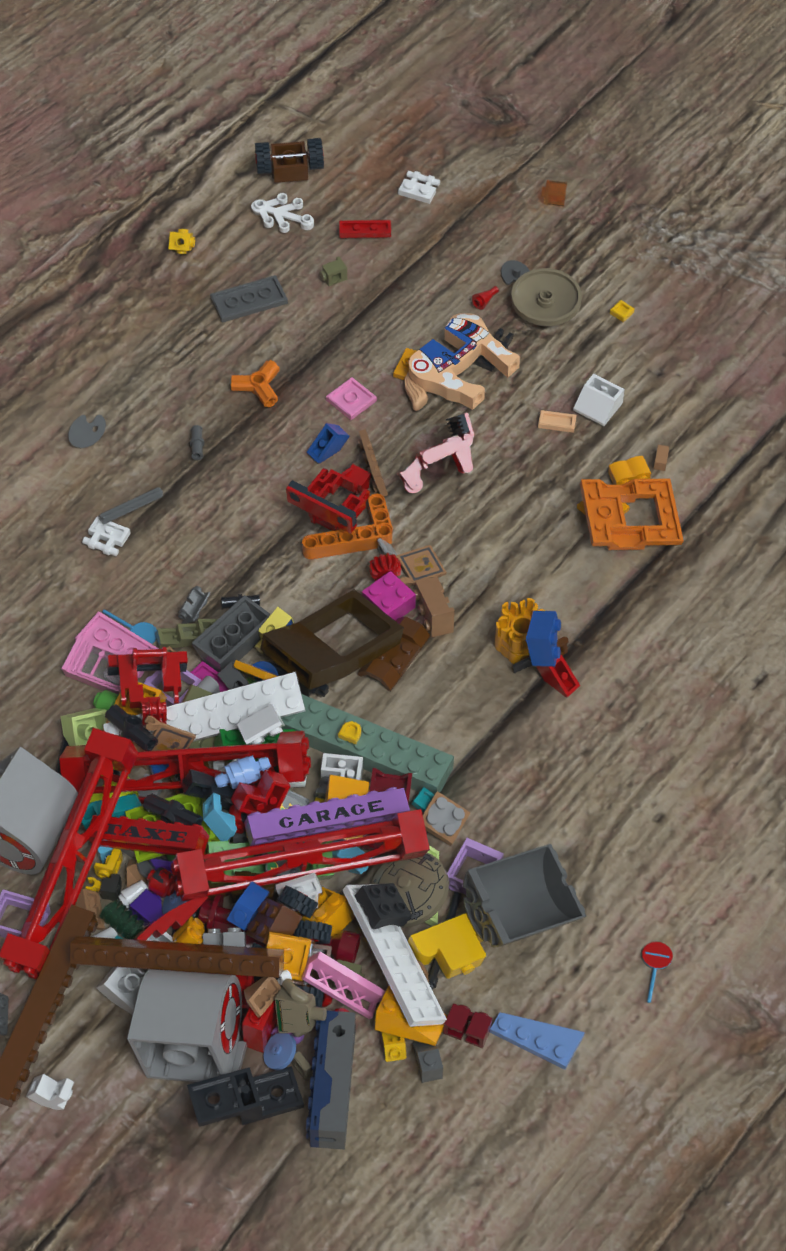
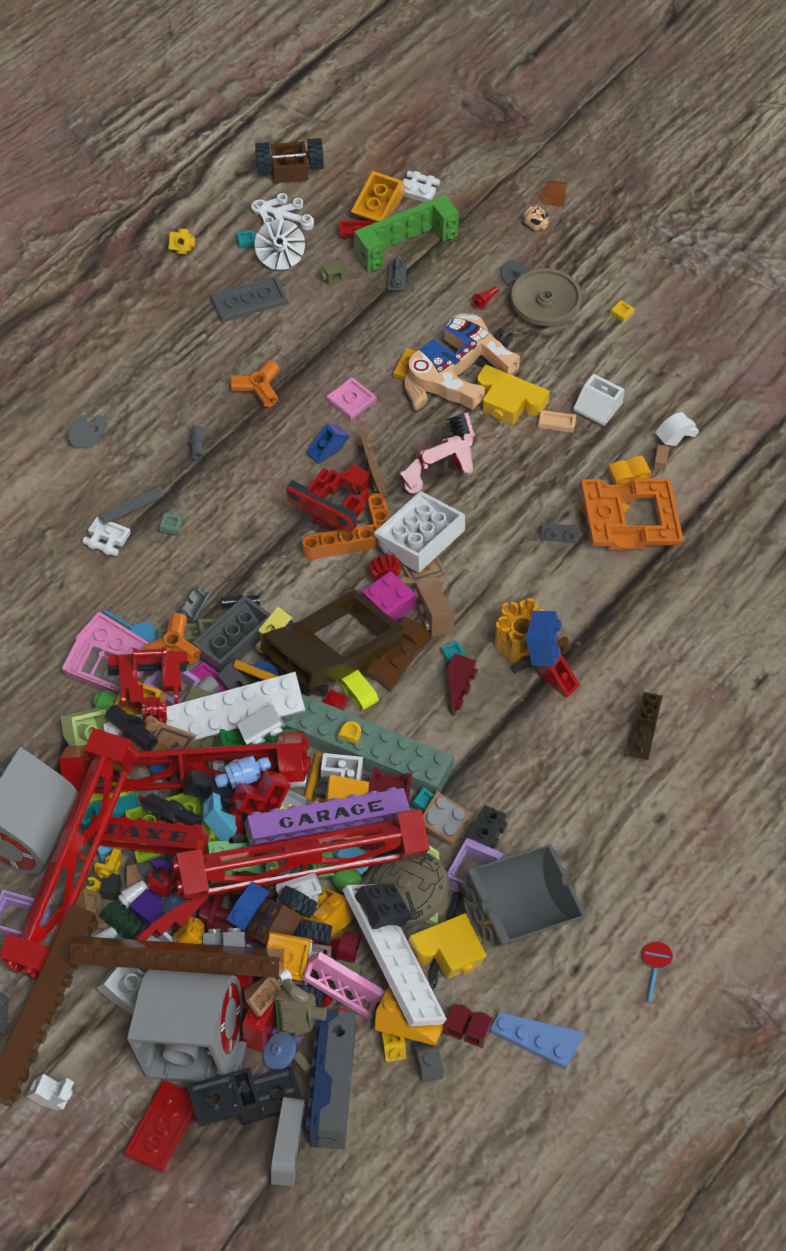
(161, 1127): none -> red tile
(171, 523): none -> sand green plate
(176, 632): none -> orange piece
(246, 239): none -> teal tile
(279, 244): none -> white piece
(287, 1142): none -> light grey beam
(313, 776): none -> light orange bar
(336, 700): none -> red plate
(346, 877): none -> bright green head
(359, 690): none -> neon yellow beam
(379, 197): none -> light orange slope
(397, 274): none -> dark grey hinge
(421, 530): none -> white slope
(434, 214): none -> bright green plate
(449, 650): none -> teal tile
(459, 675): none -> dark red slope
(488, 827): none -> pearl dark grey brick
(509, 395): none -> yellow brick
(536, 218): none -> light nougat head
(560, 533): none -> dark grey hinge
(645, 726): none -> dark brown slope
(675, 428): none -> white brick

